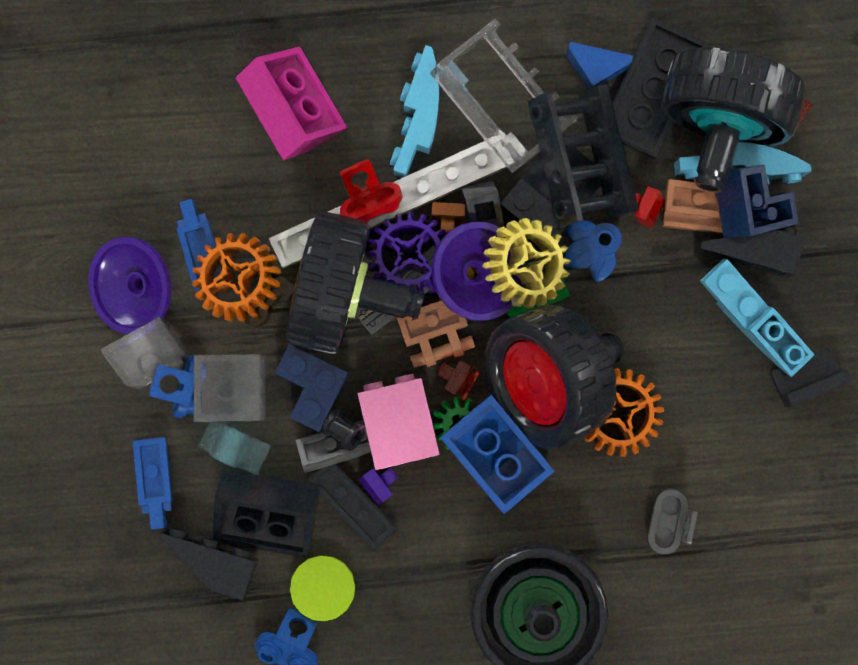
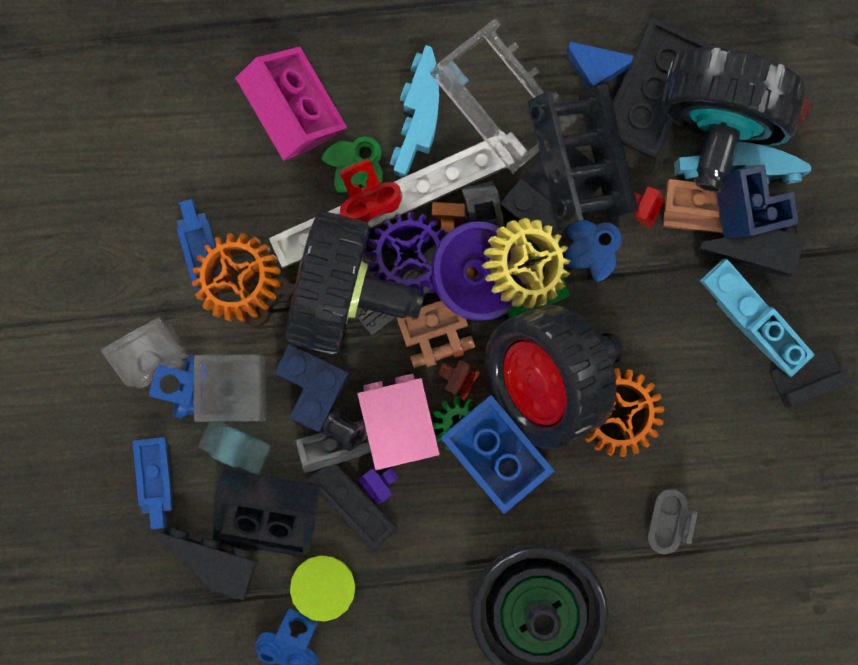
(118, 288): dark purple dish -> none
(346, 154): none -> green plate

